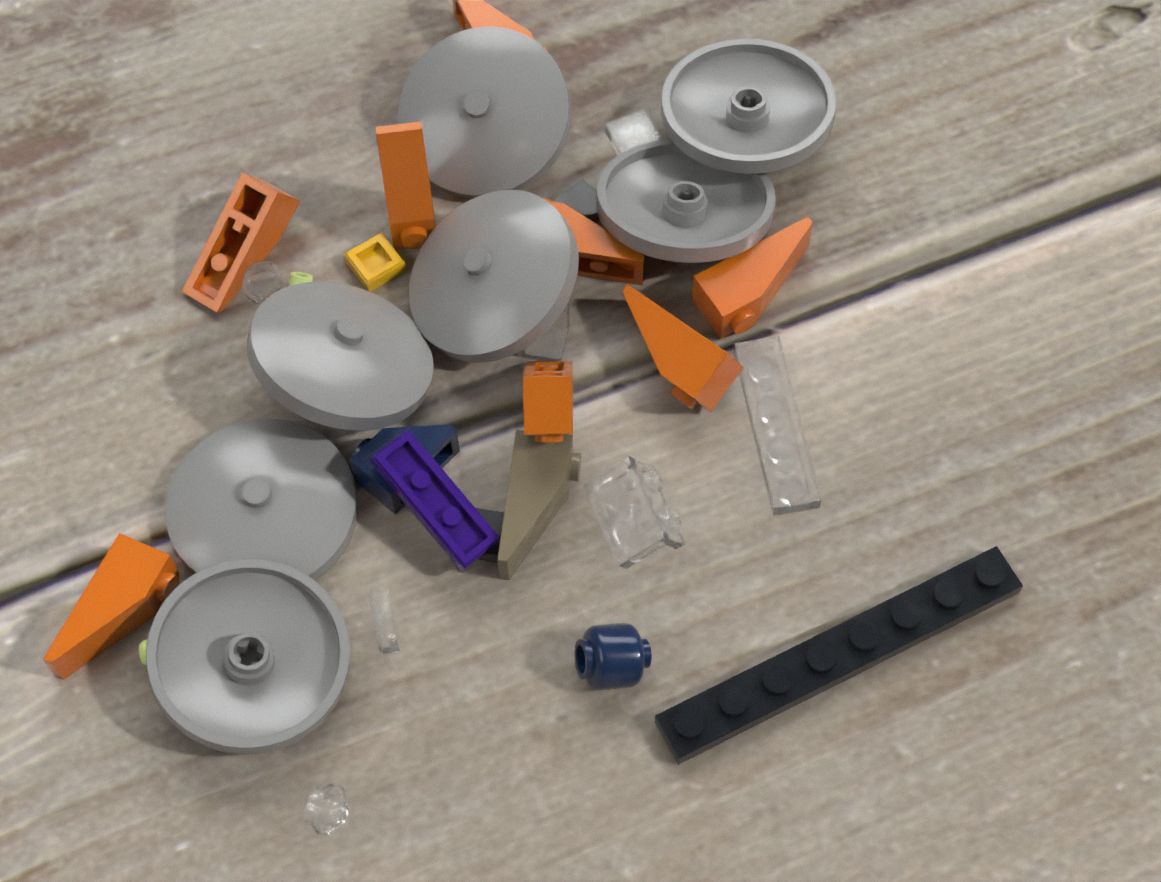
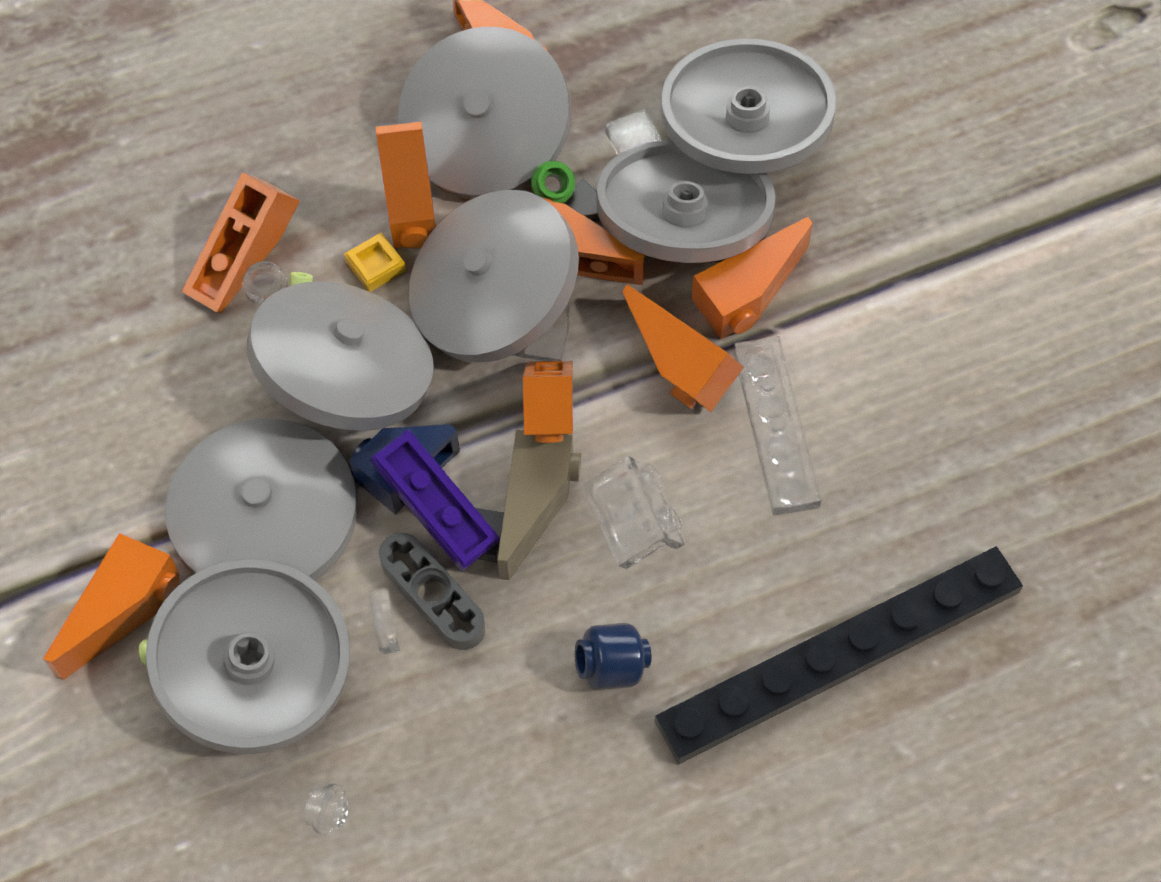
(443, 624): none -> dark grey beam
(561, 173): none -> bright green plate

